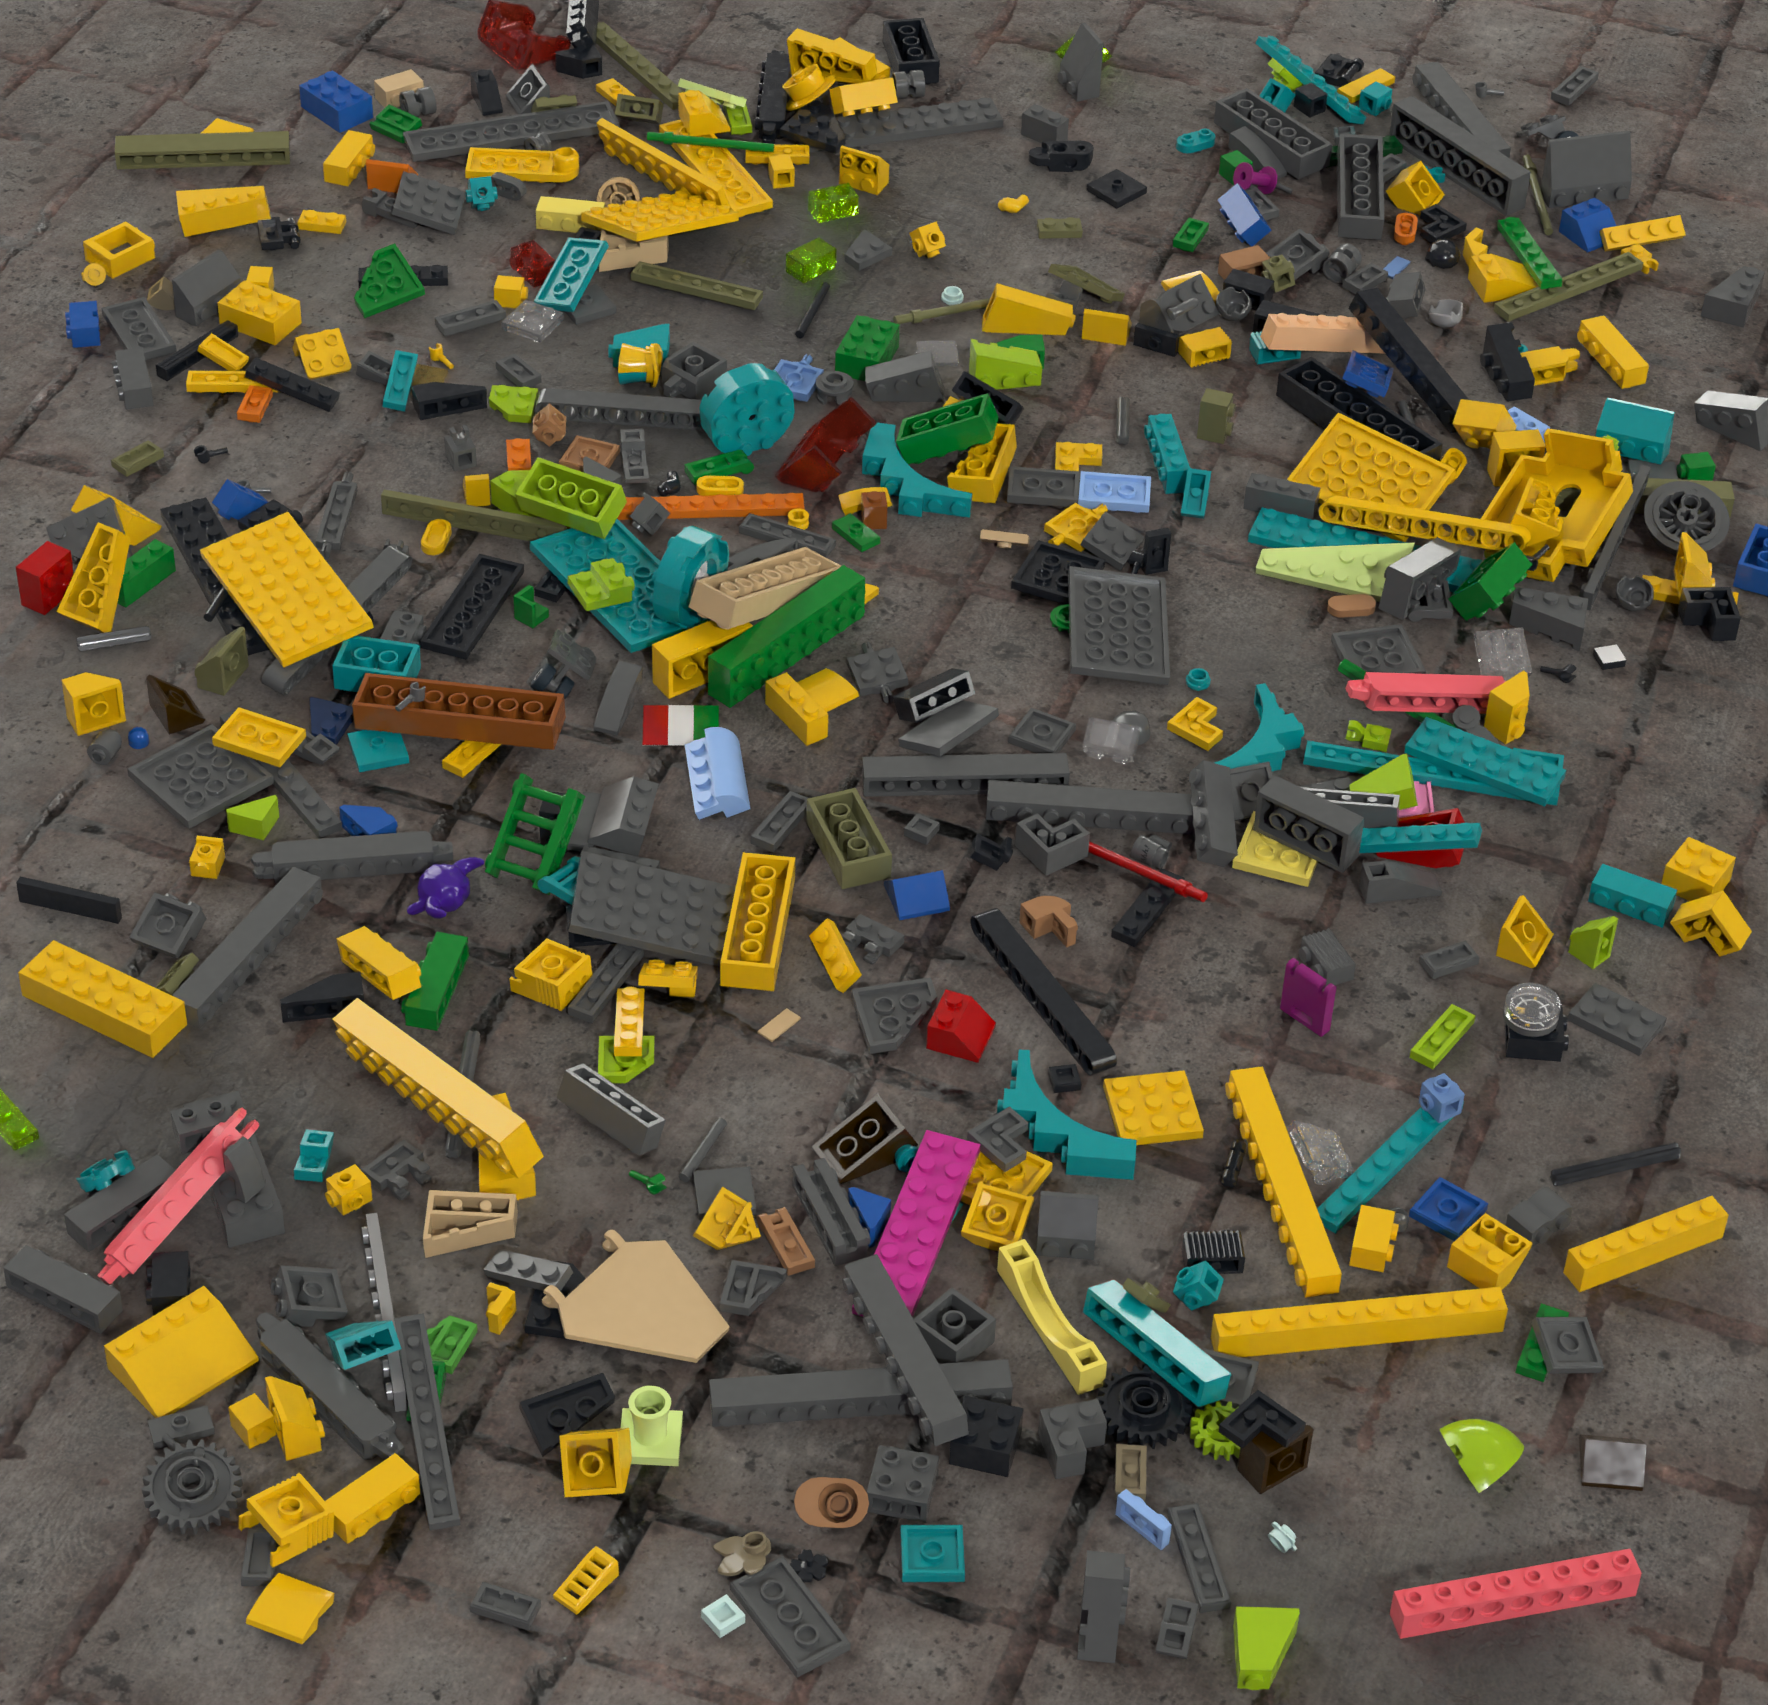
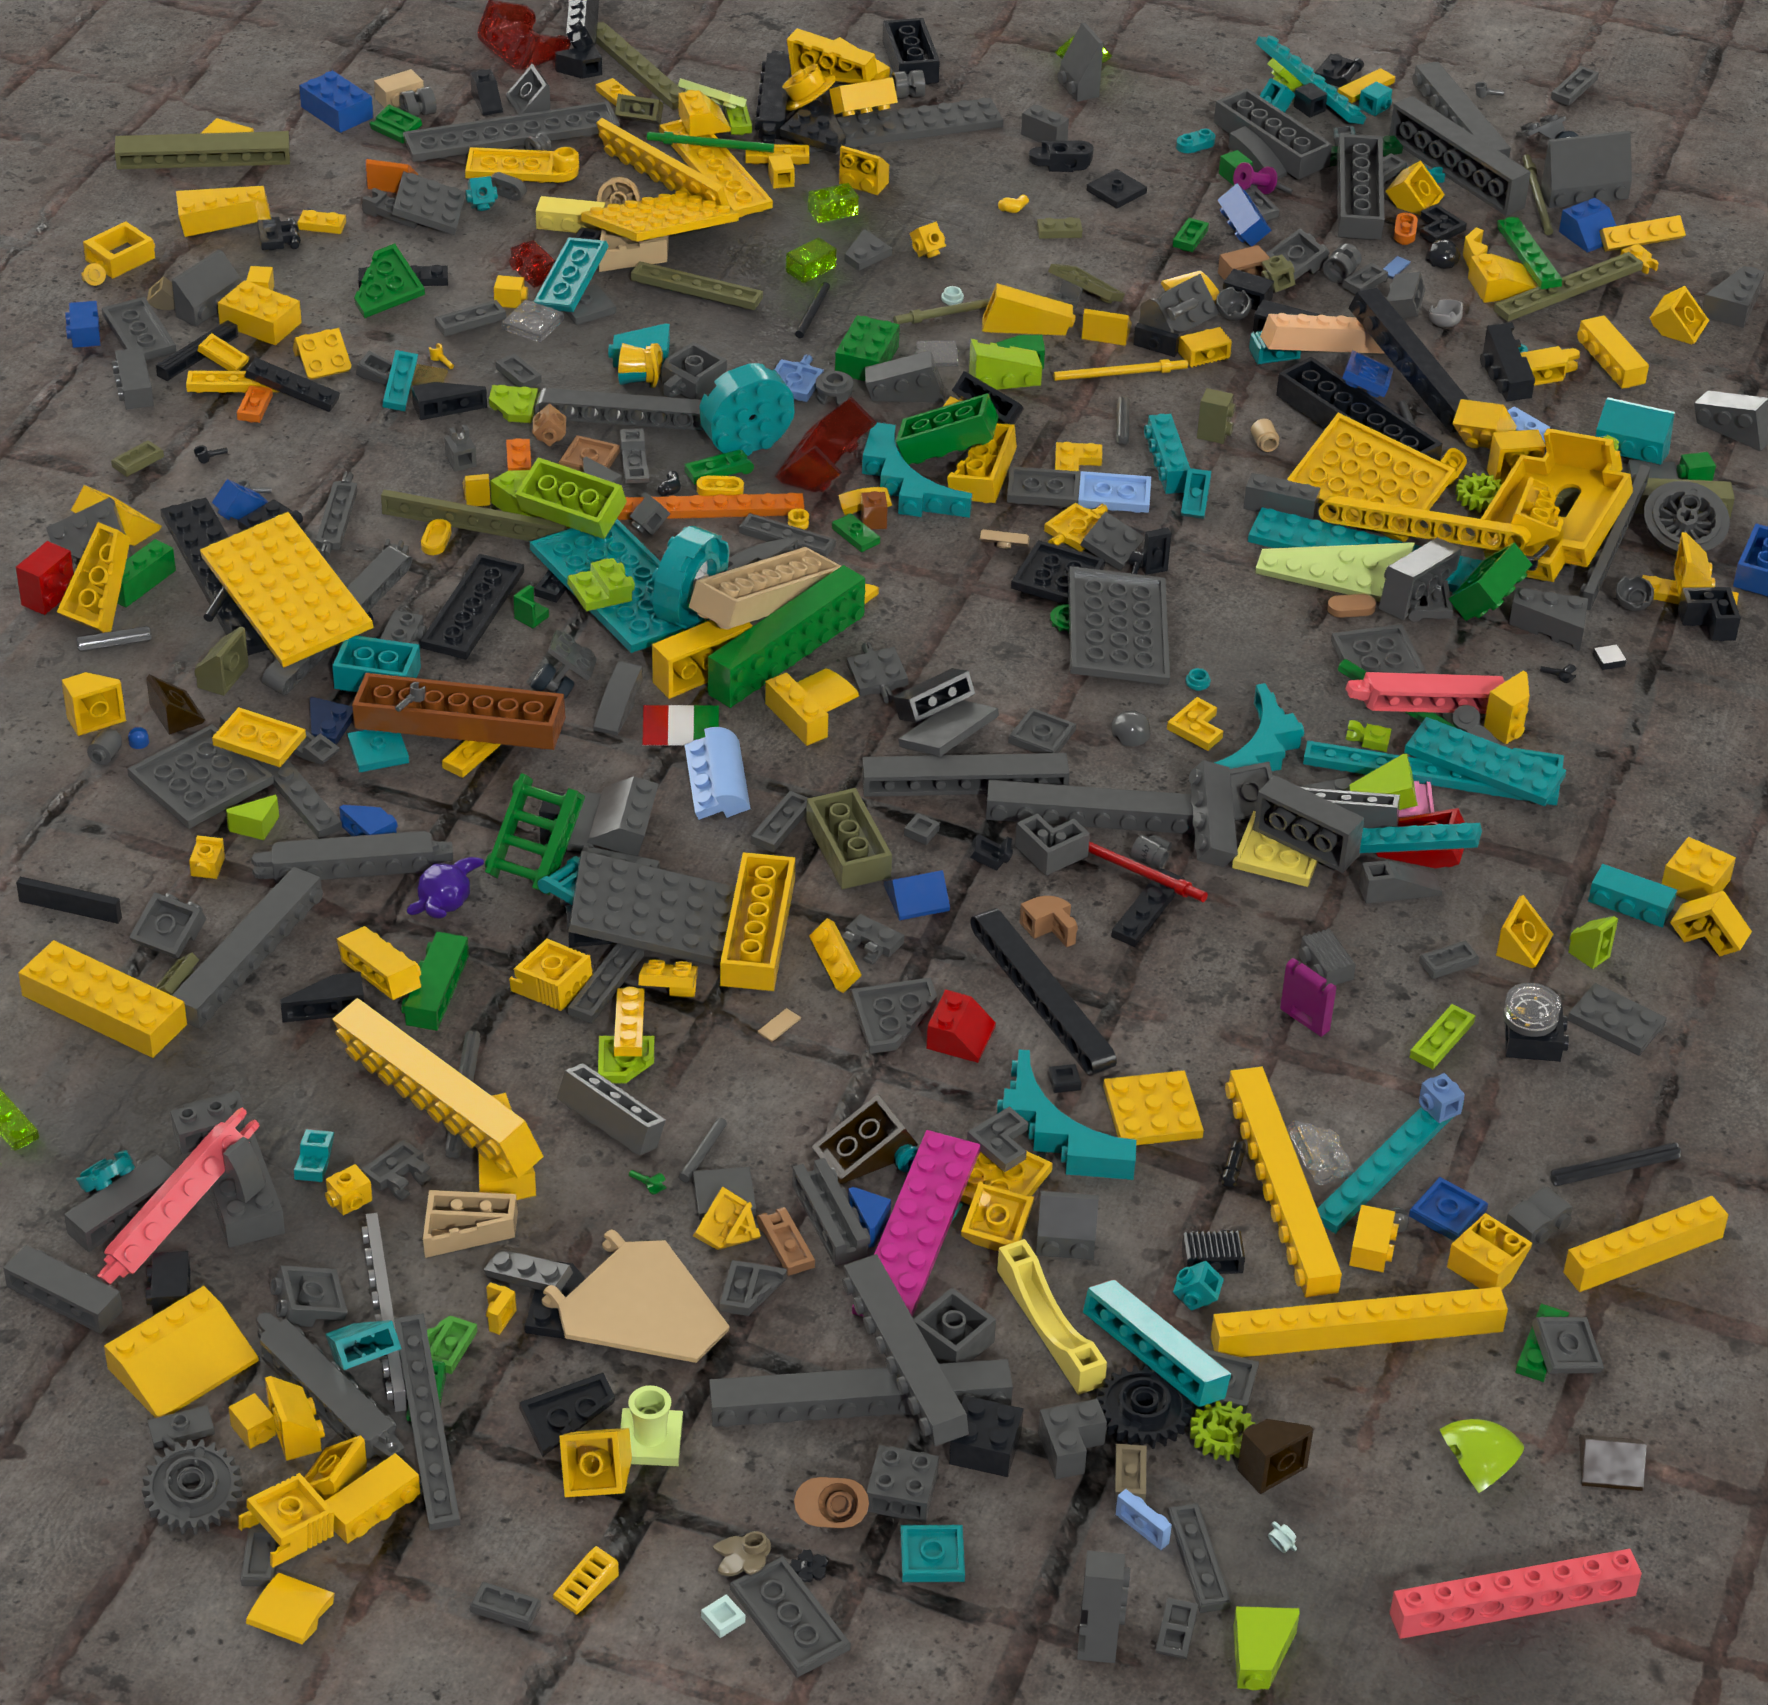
(338, 1467): none -> yellow slope
(348, 158): yellow brick -> none
(546, 103): olive plate -> none
(1111, 740): clear brick -> none
(1146, 1294): olive plate -> none
(1163, 366): none -> yellow bar
(1264, 1415): black plate -> none
(1265, 435): none -> tan brick
(1477, 491): none -> lime gear
(1502, 652): clear plate -> none
(1679, 316): none -> yellow slope

